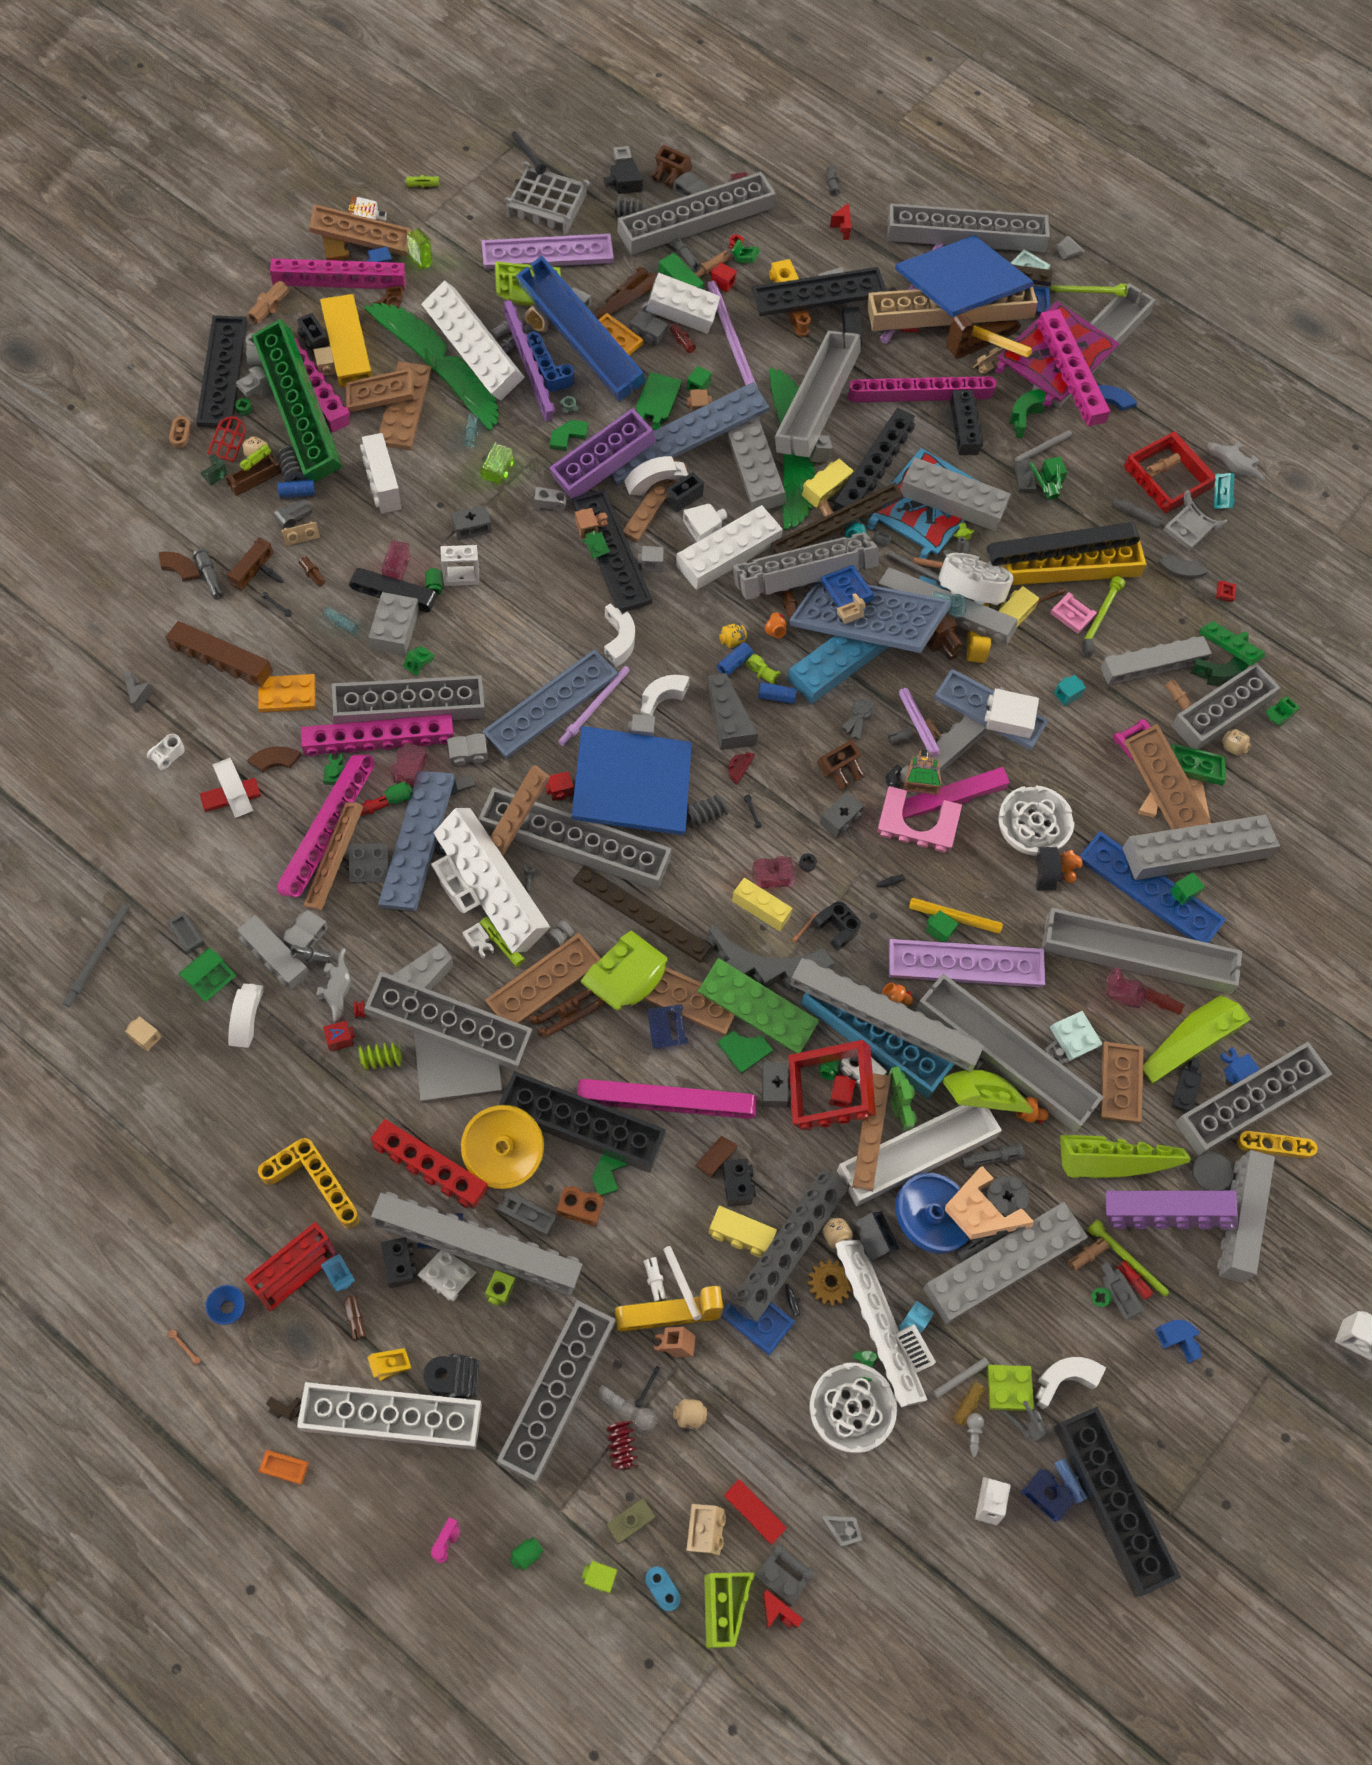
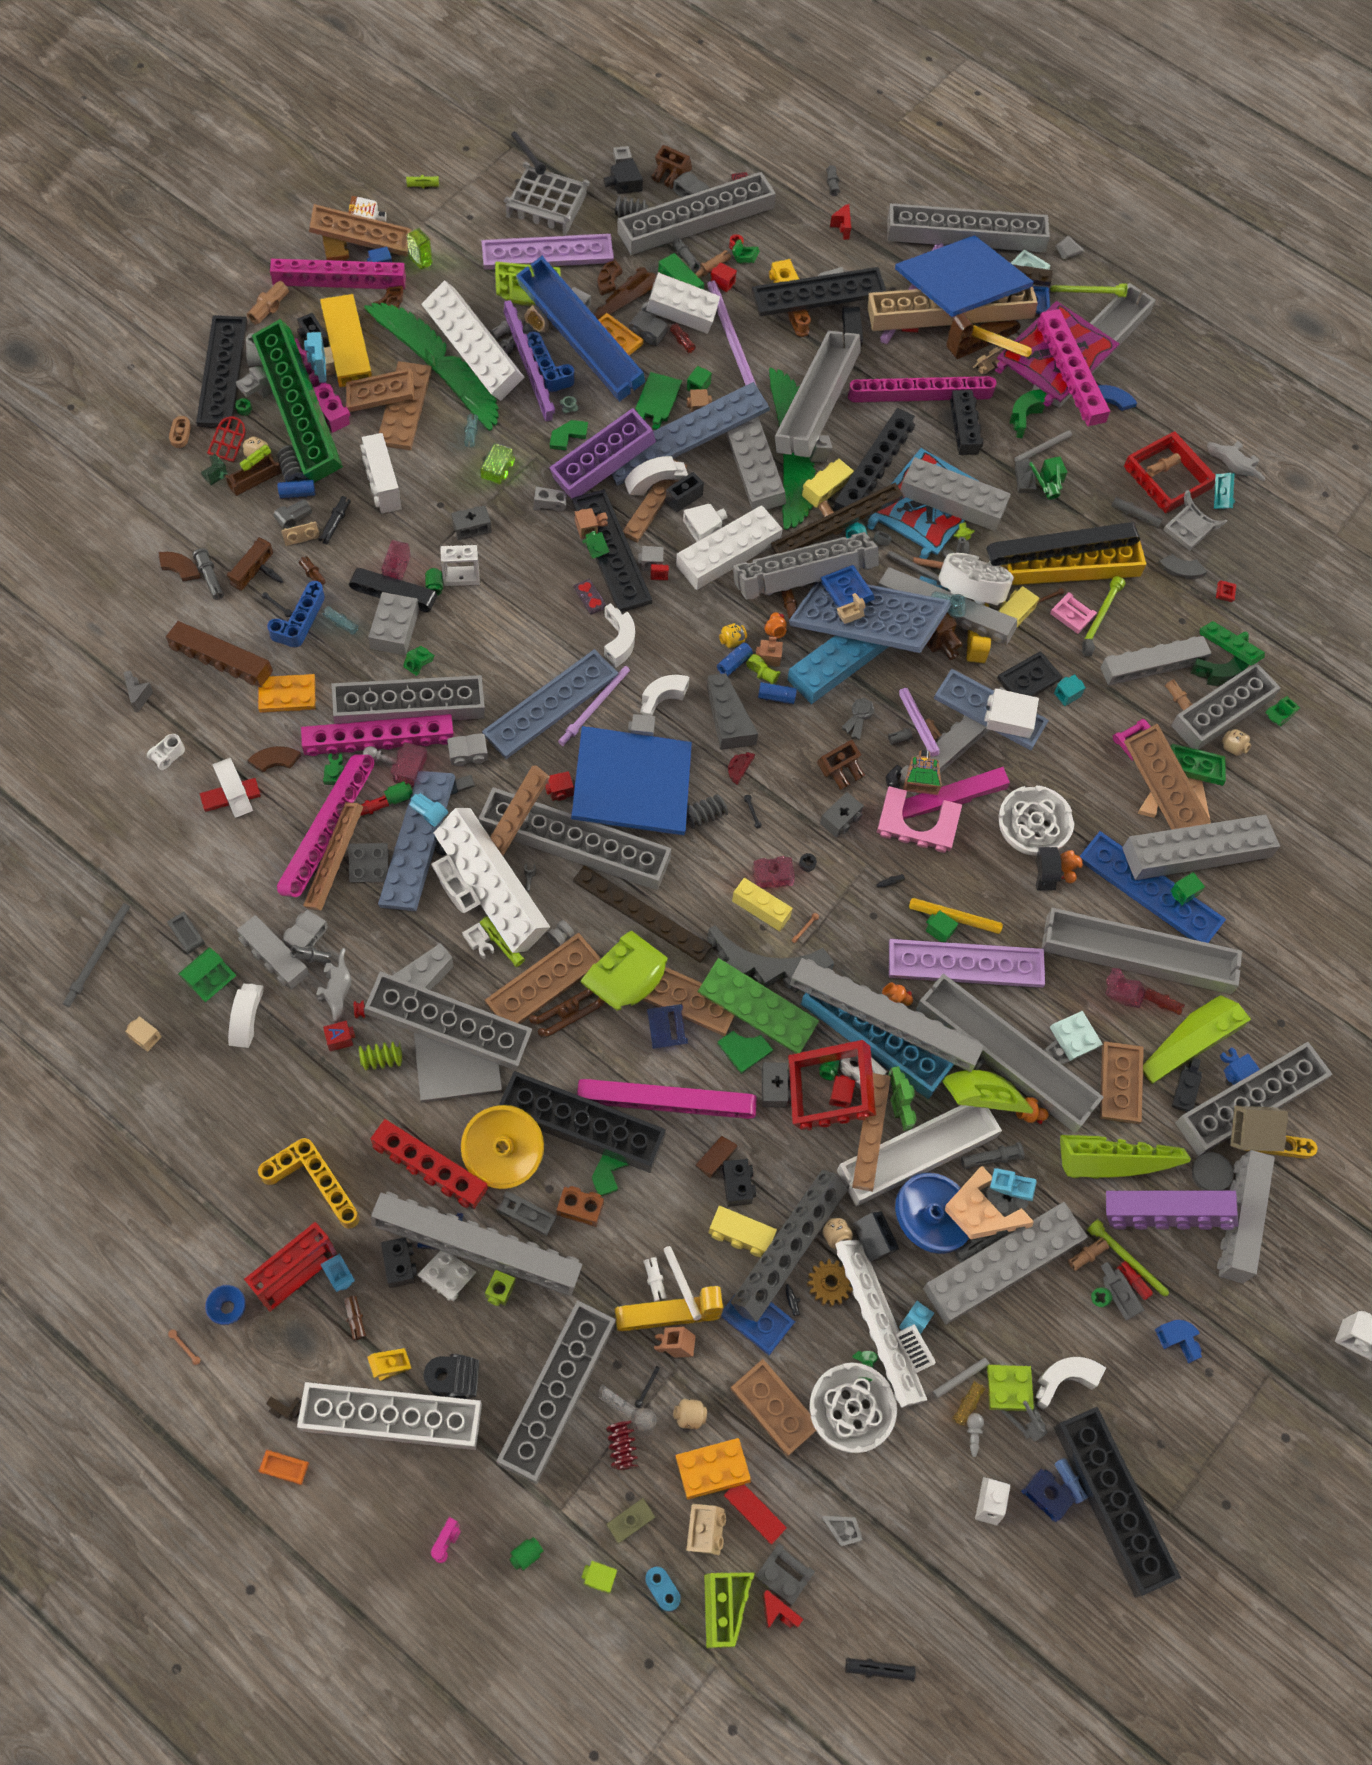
(301, 613): none -> blue beam
(316, 355): none -> medium azure plate
(337, 514): none -> black pin
(372, 751): none -> light grey bar
(431, 811): none -> medium azure piece
(589, 596): none -> tile
(607, 276): none -> reddish brown tile
(659, 572): none -> red tile
(713, 1468): none -> light orange plate
(770, 651): none -> nougat brick
(774, 1407): none -> medium nougat plate
(840, 922): black piece -> none
(888, 1670): none -> black pin
(1013, 1185): none -> medium azure slope
(1030, 676): none -> black plate
(1259, 1128): none -> dark tan brick

